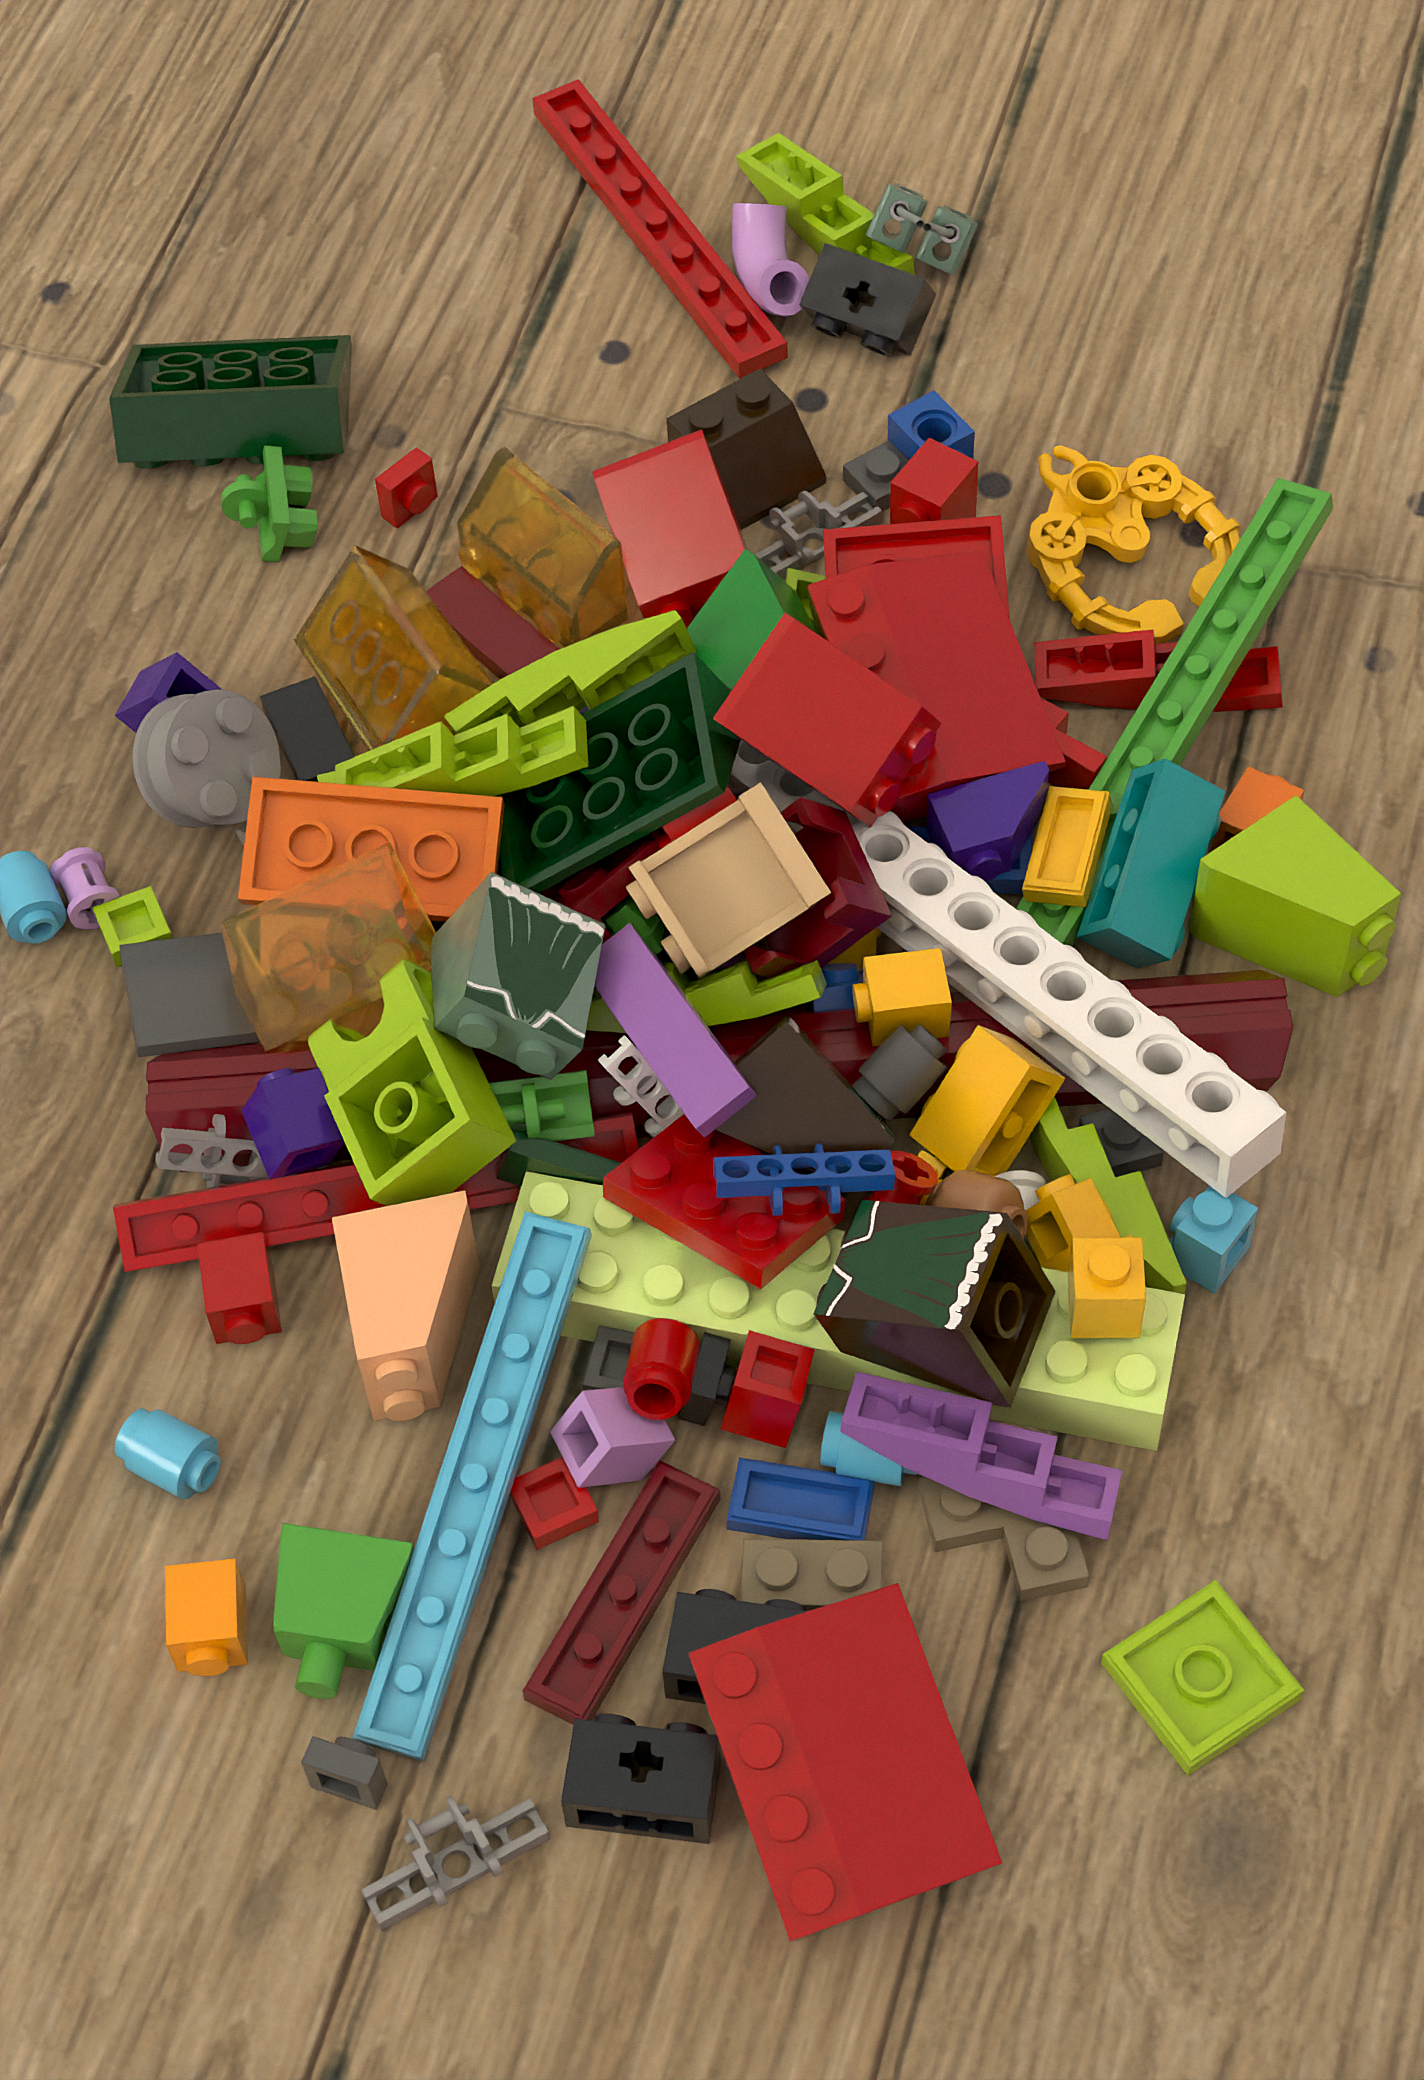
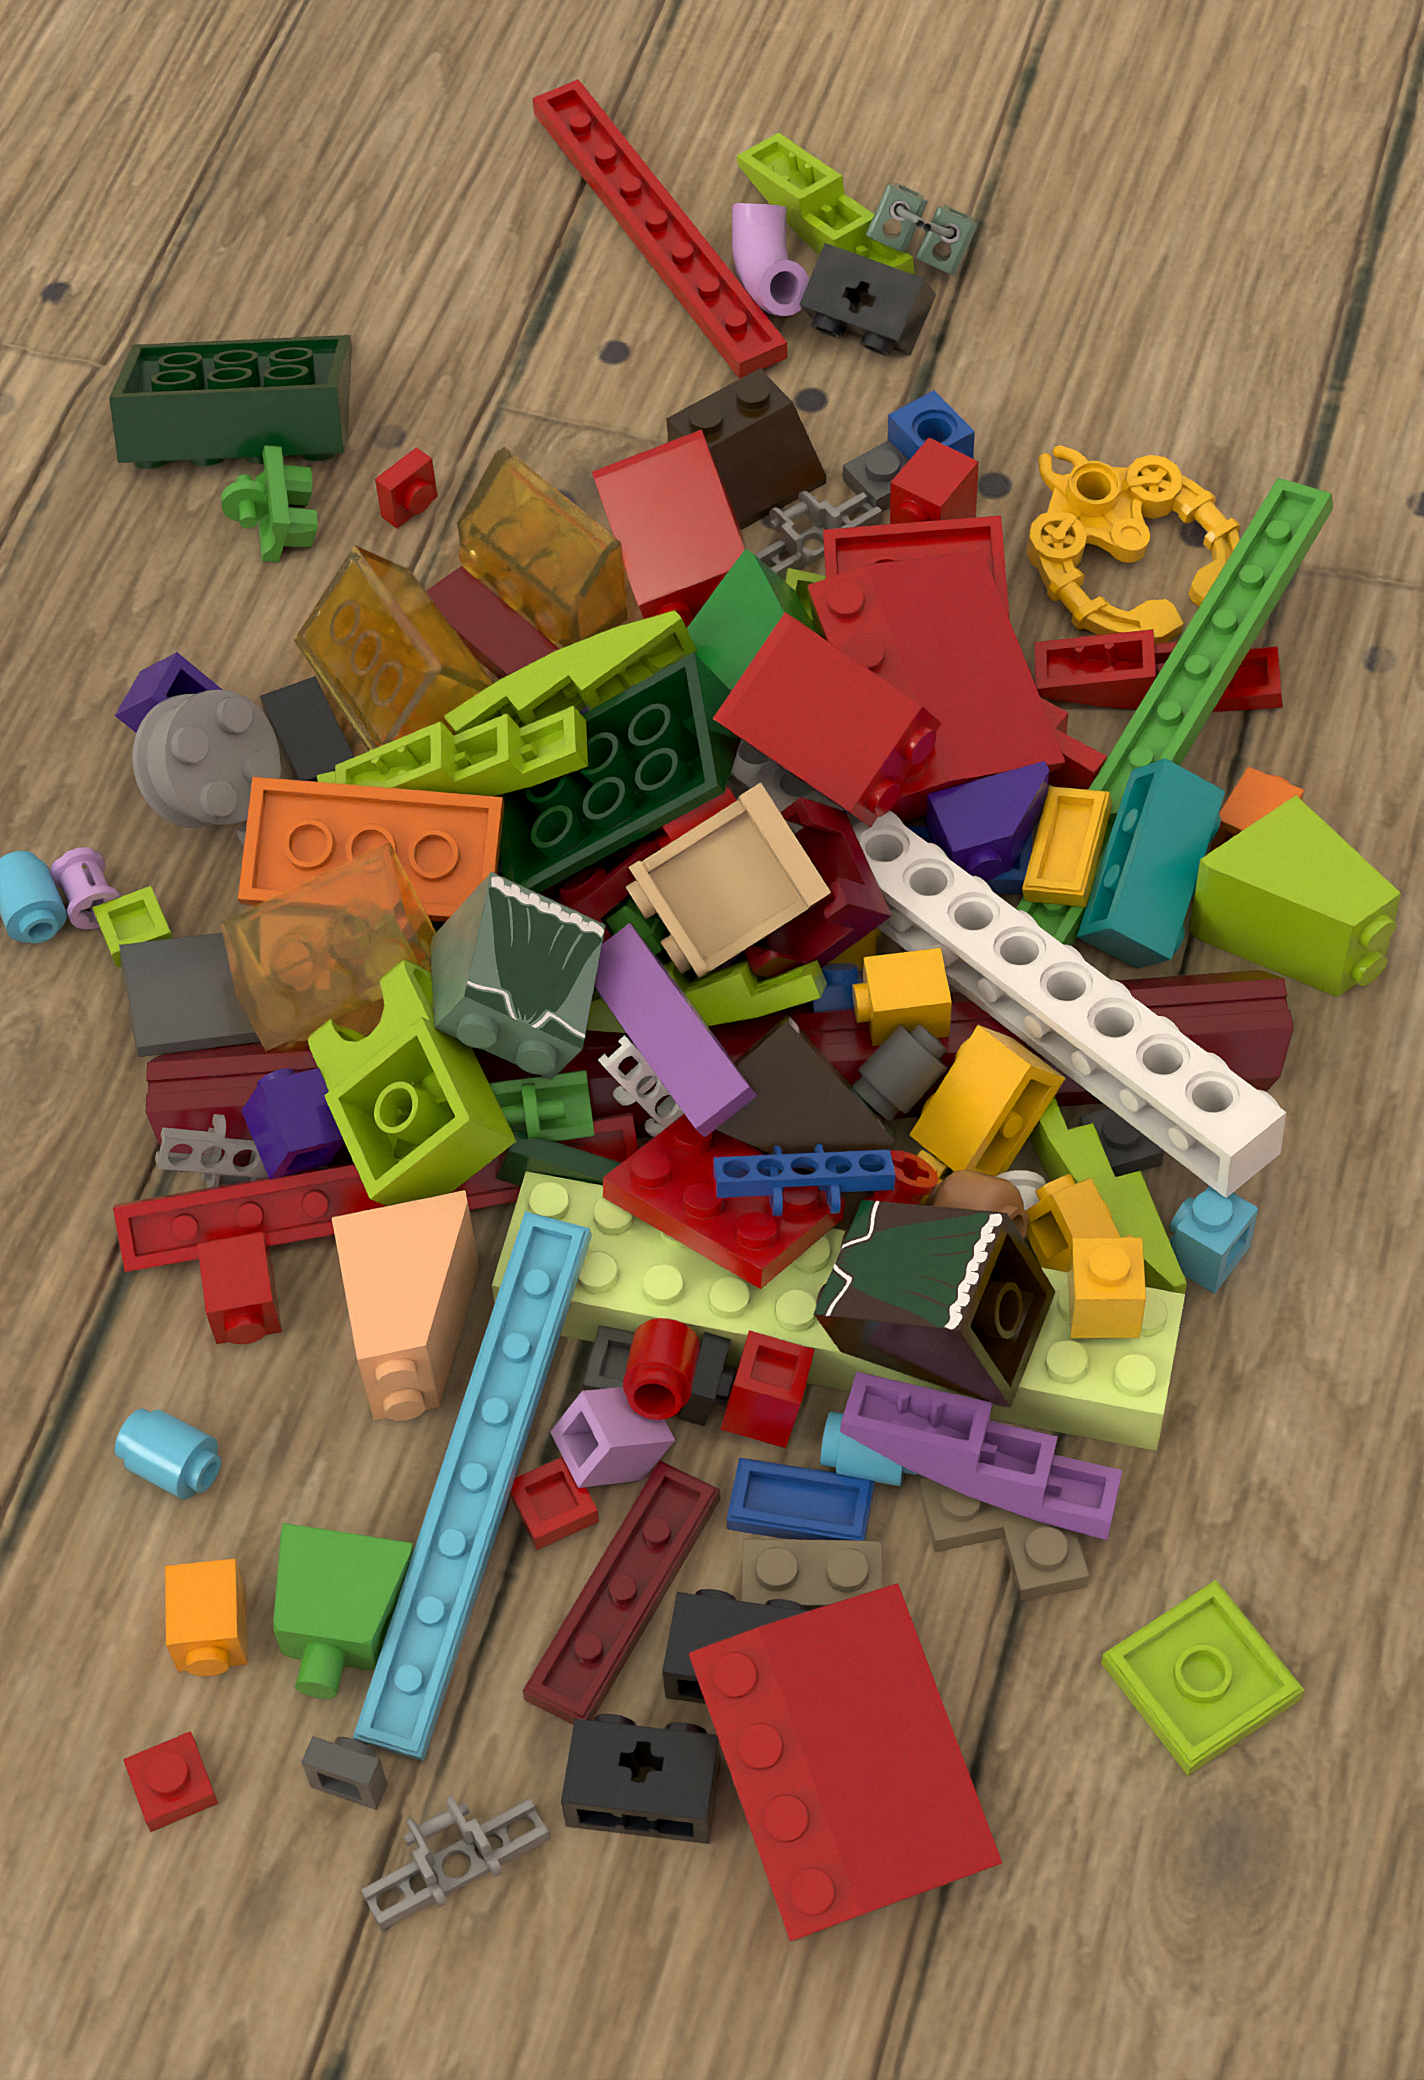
(170, 1781): none -> red plate

